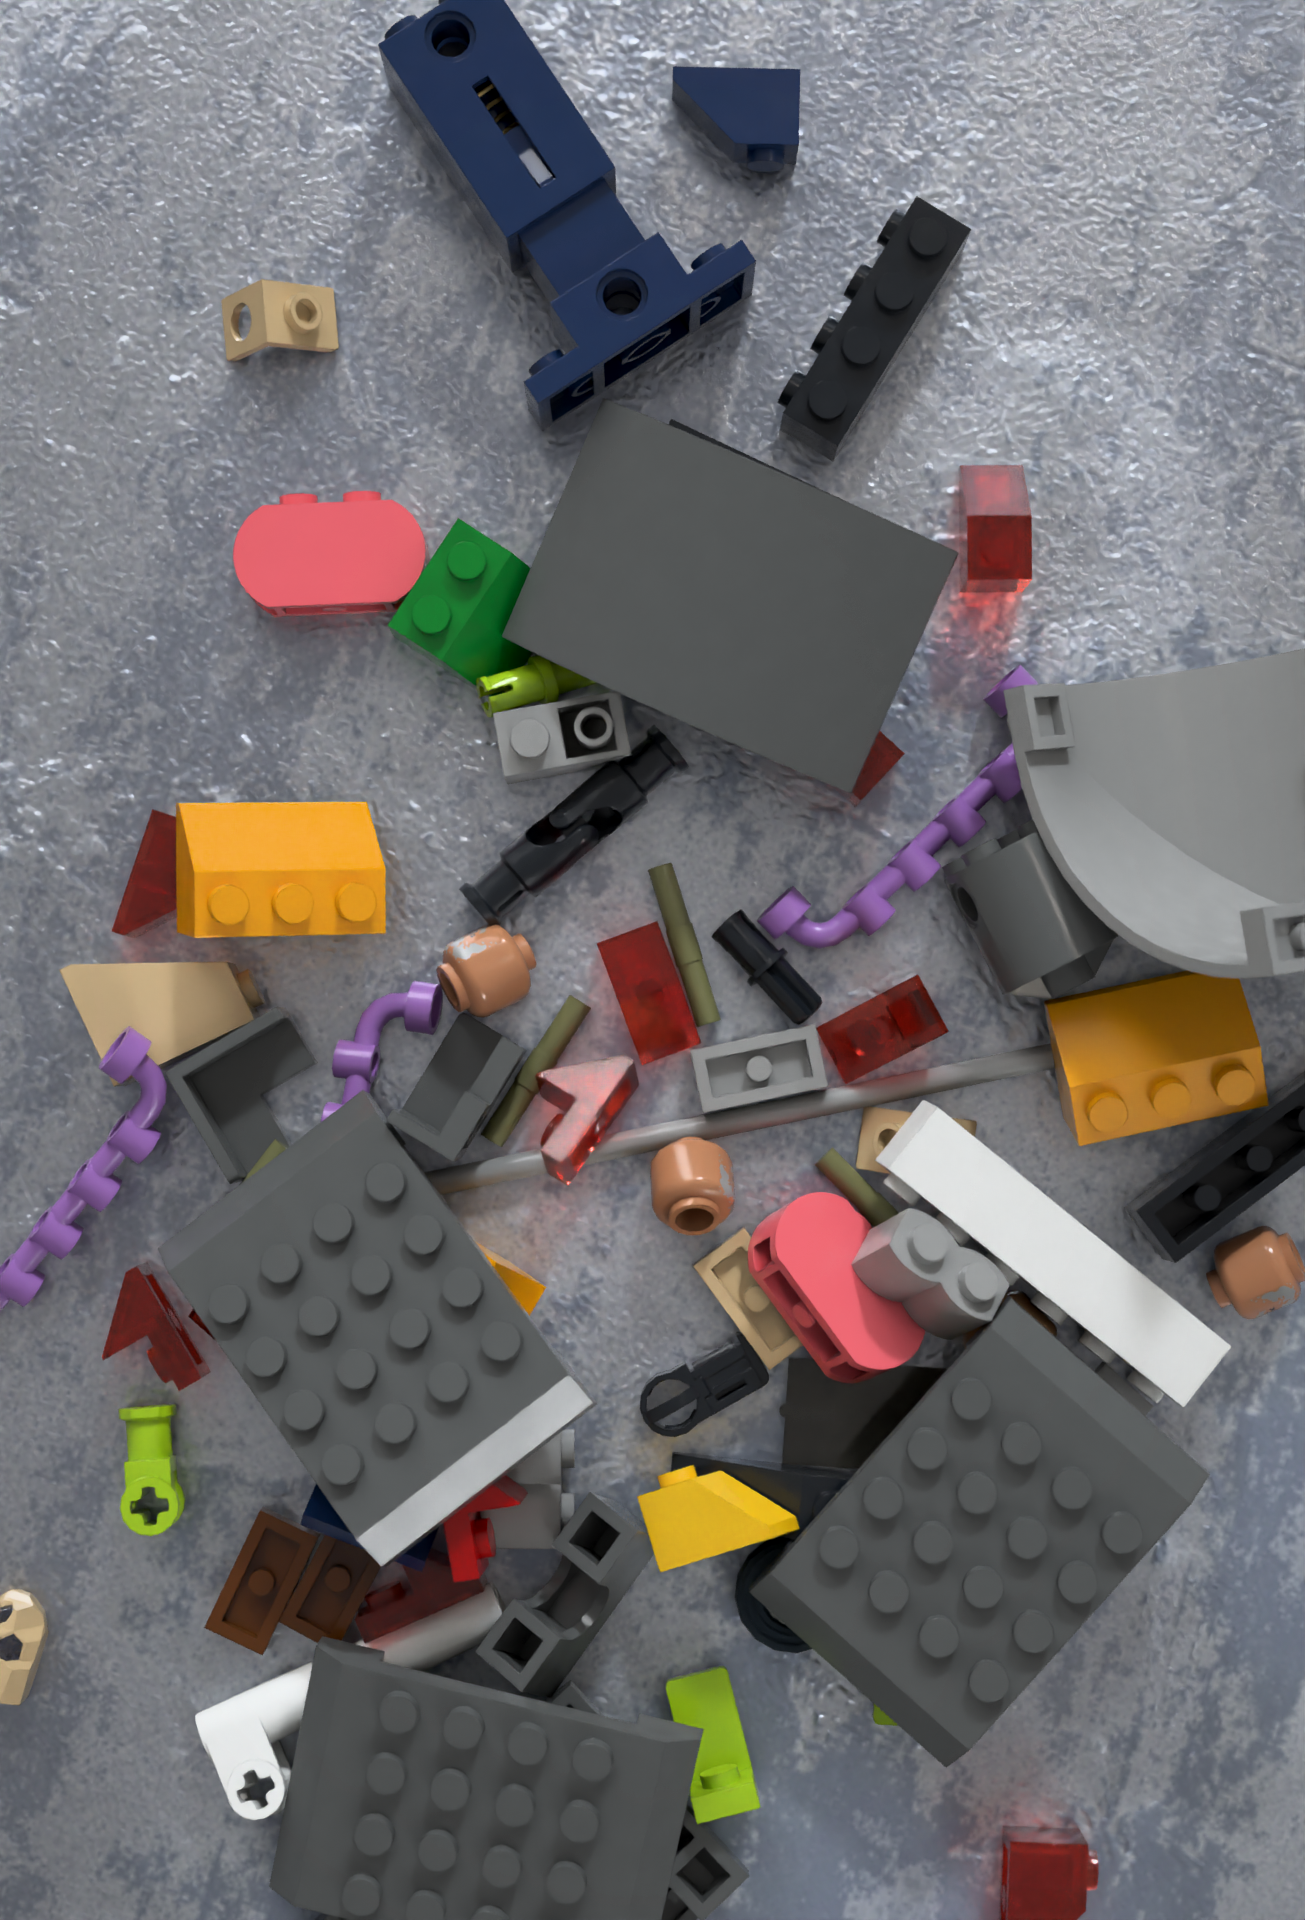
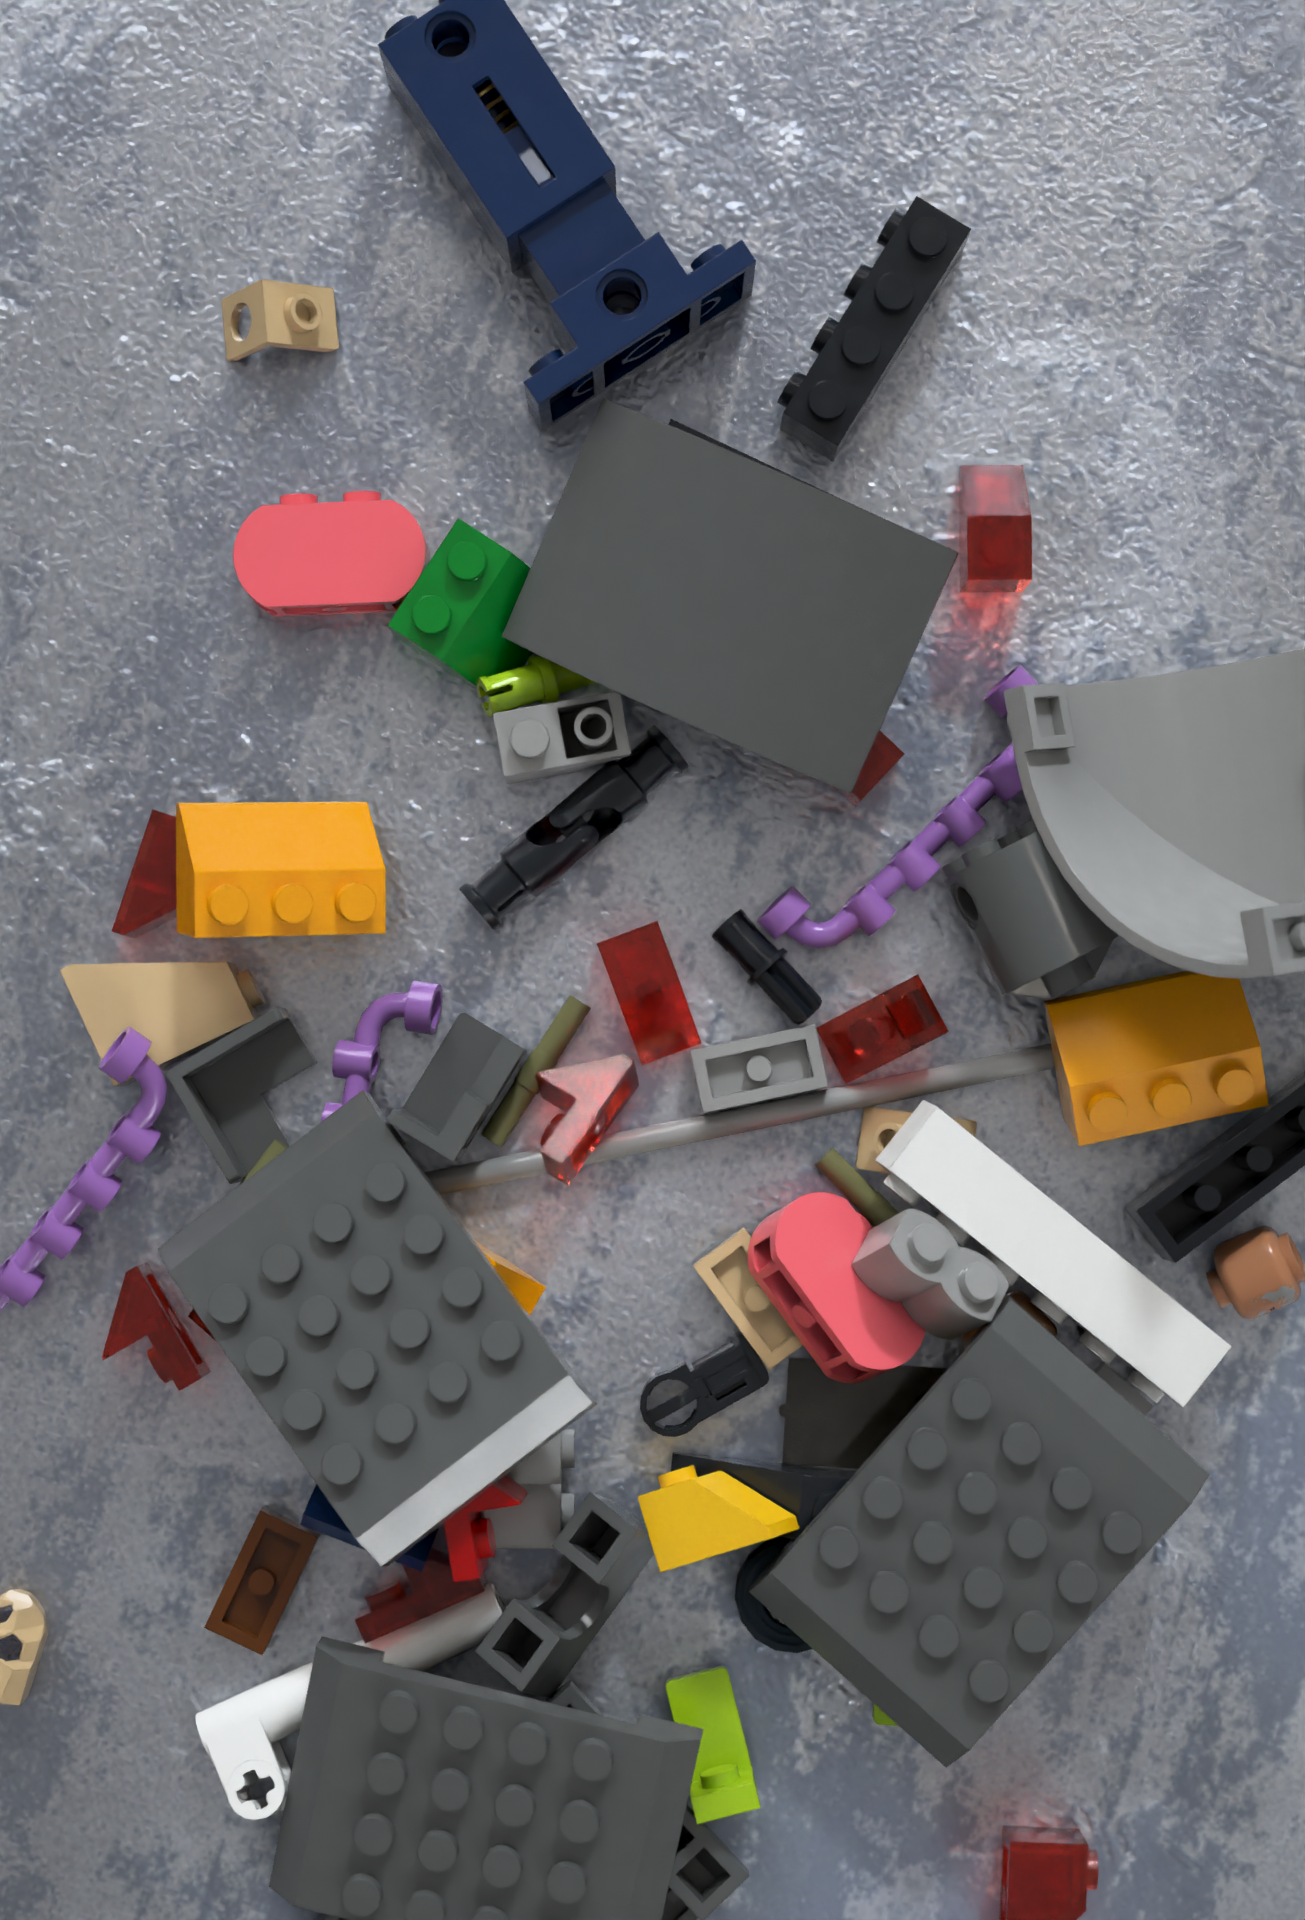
(150, 1465): lime connector -> none
(330, 1590): reddish brown plate -> none
(486, 970): nougat head -> none
(684, 944): olive piece -> none
(692, 1185): nougat head -> none
(744, 111): dark blue slope -> none

